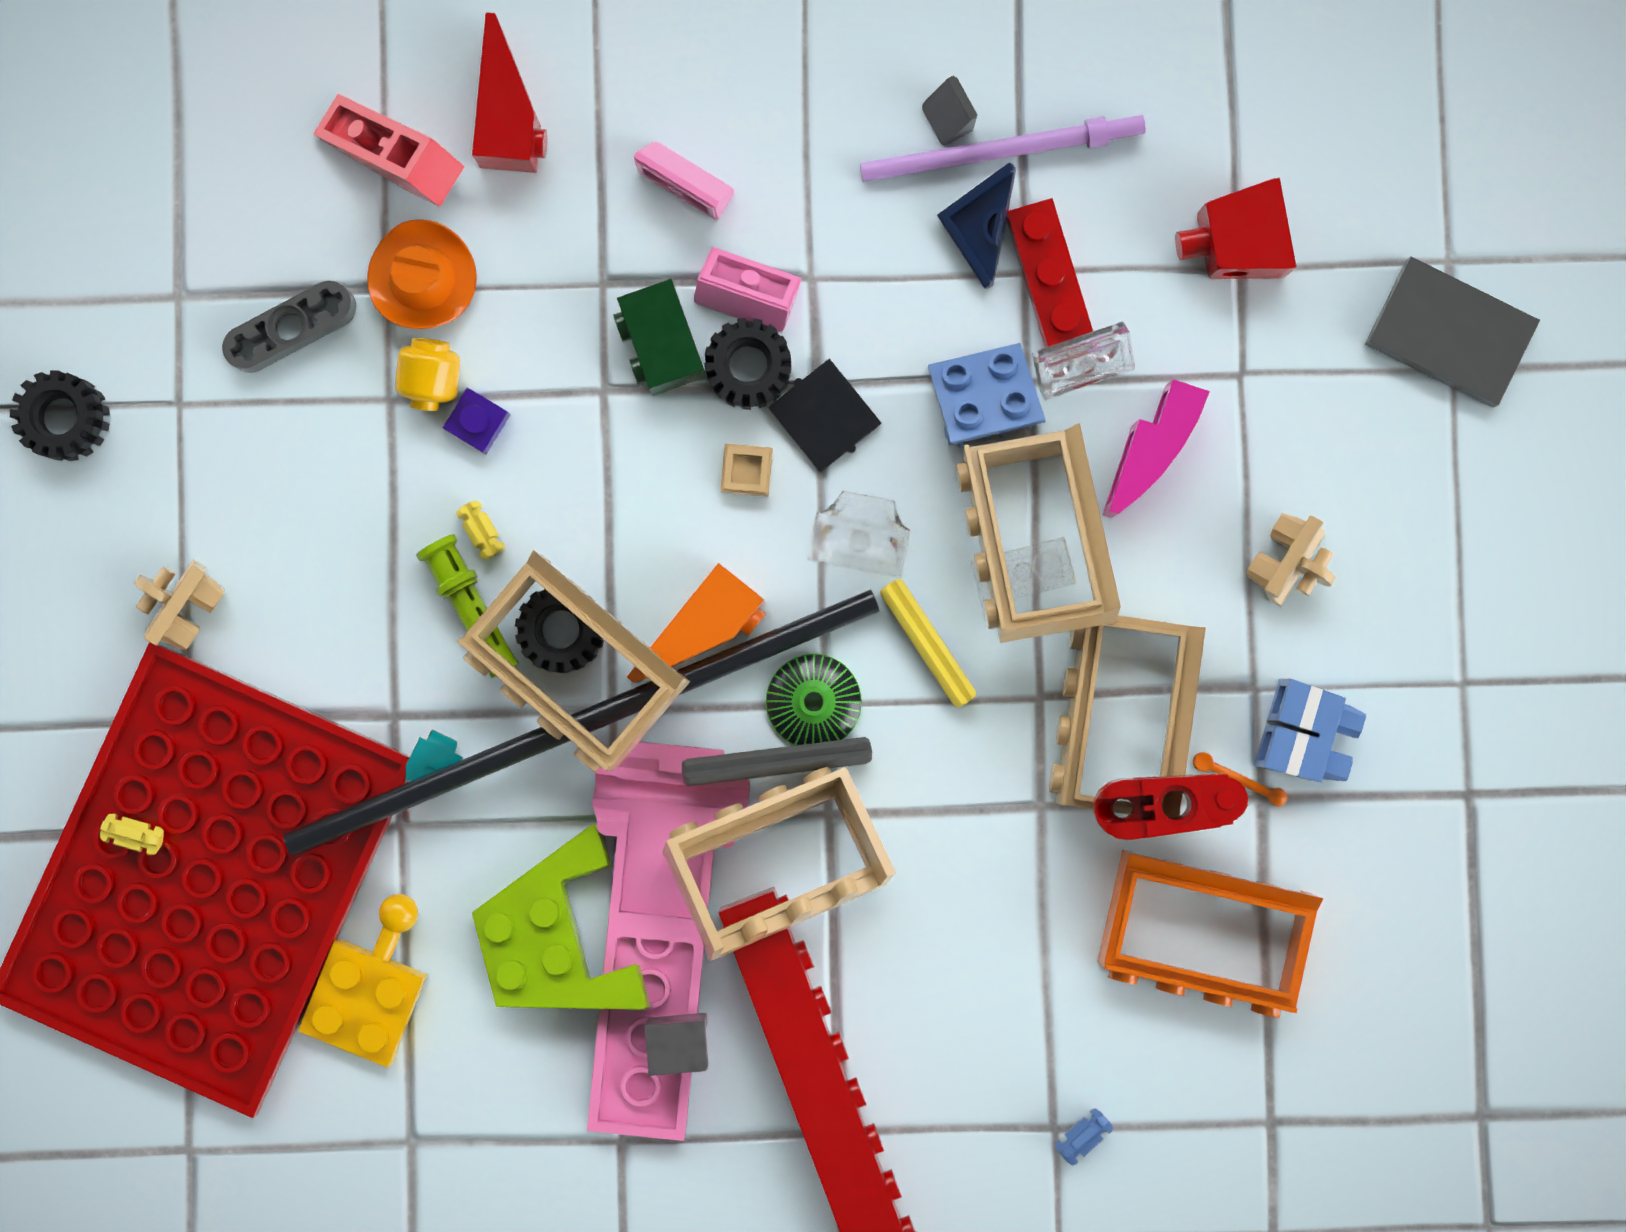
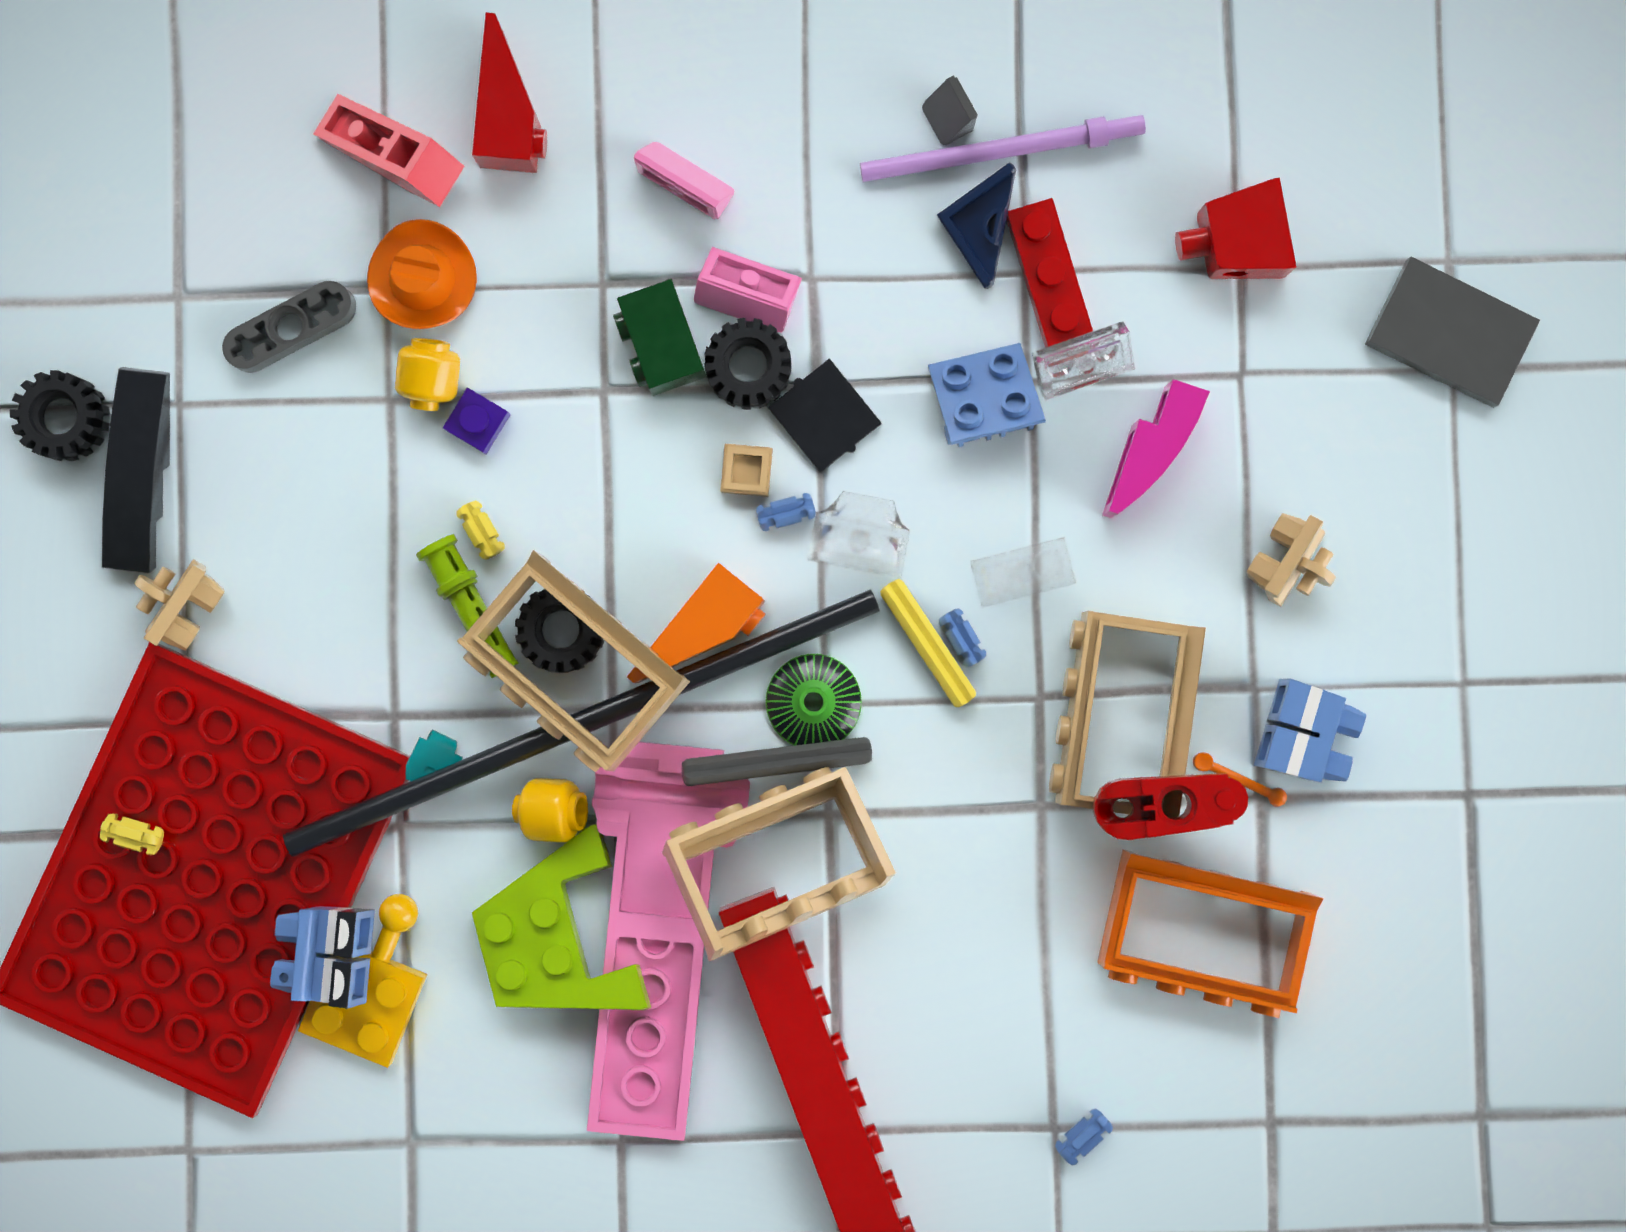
(135, 468): none -> black slope
(316, 973): none -> medium blue hips
(550, 810): none -> yellow head
(676, 1044): flat silver panel -> none
(785, 512): none -> medium blue piece
(962, 637): none -> medium blue piece
(991, 563): tan window -> none

